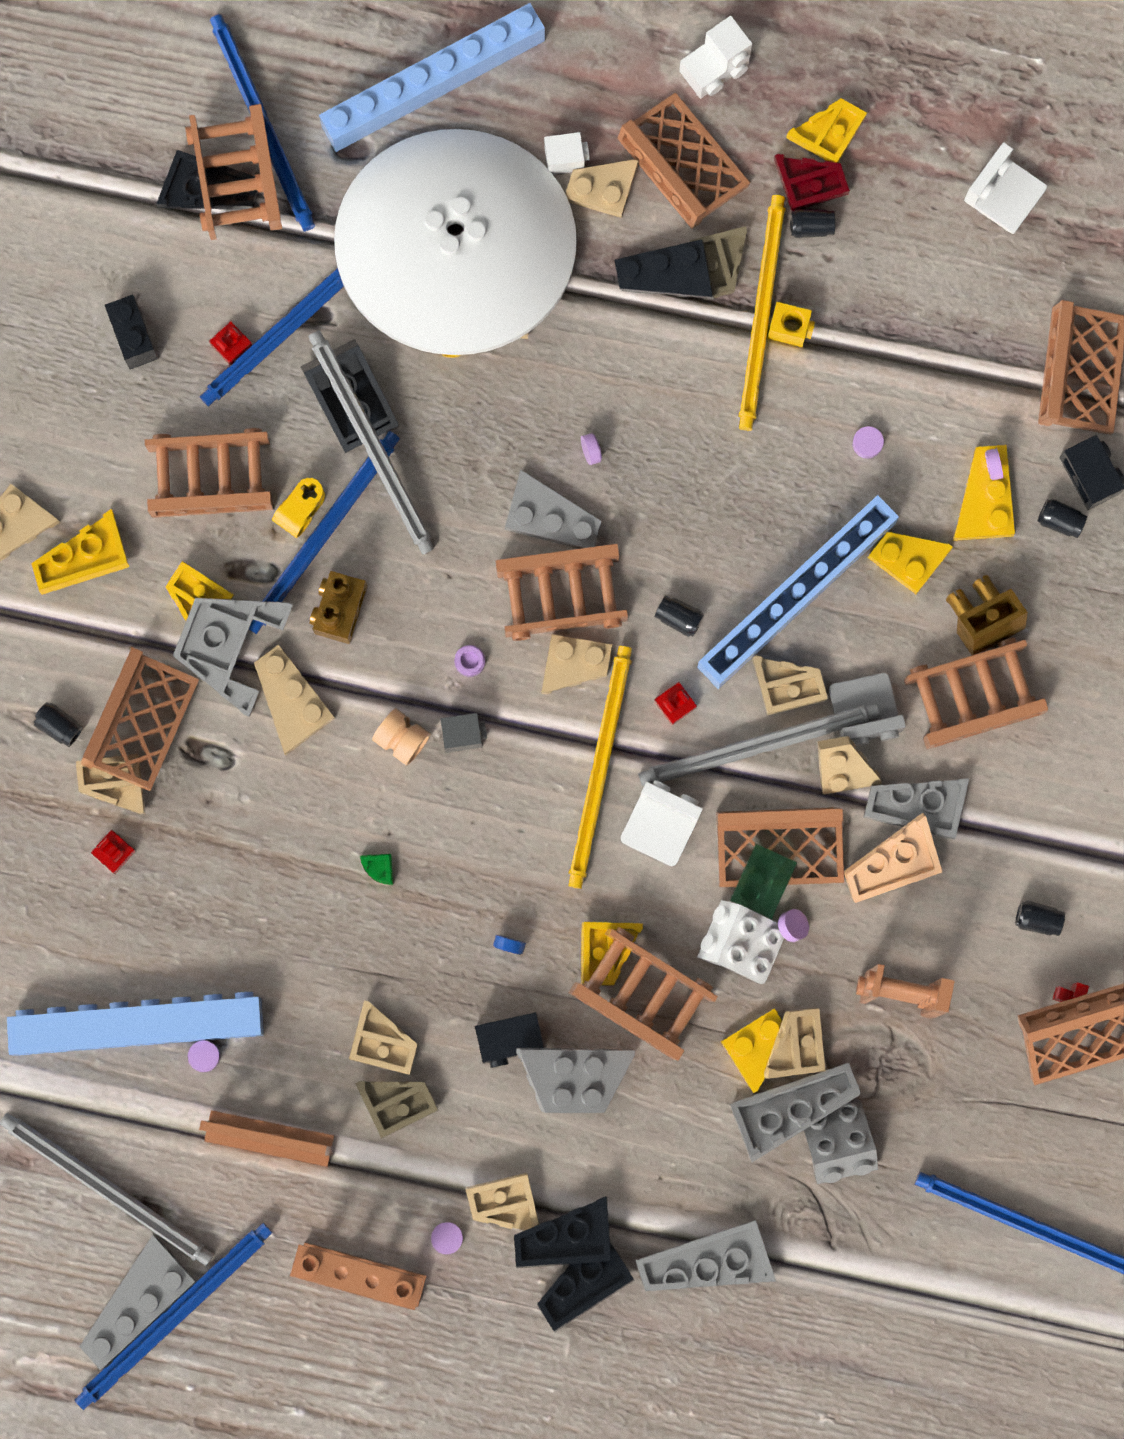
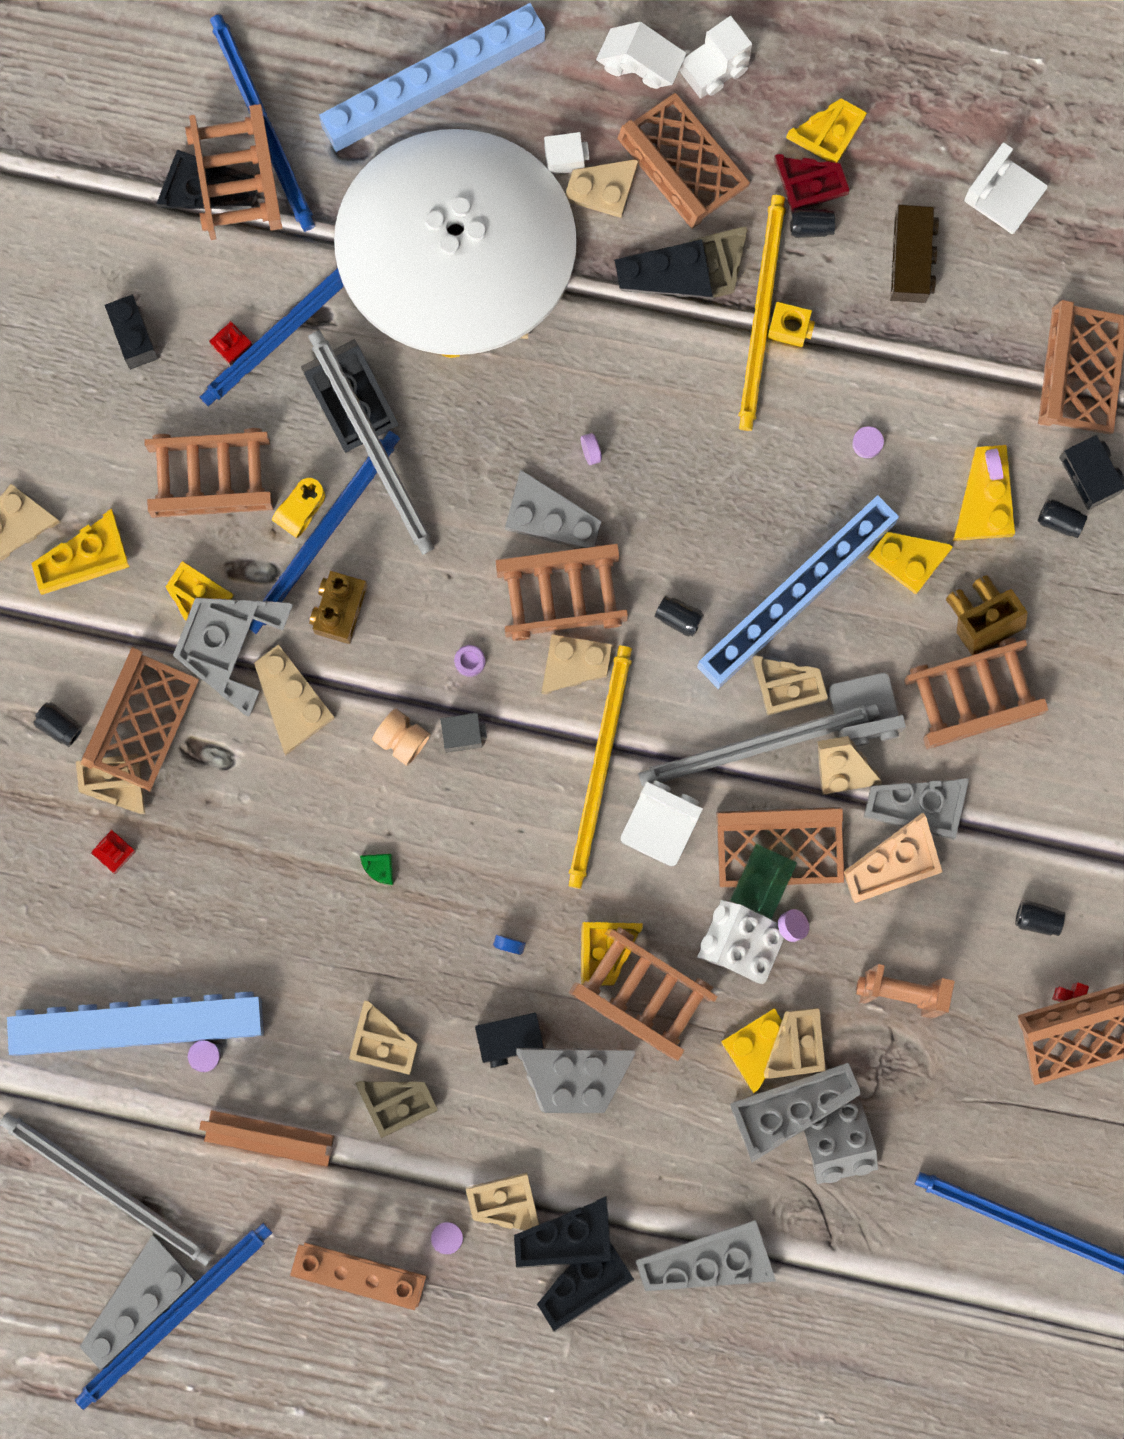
(643, 52): none -> white brick
(675, 703): red tile -> none
(913, 253): none -> dark brown brick

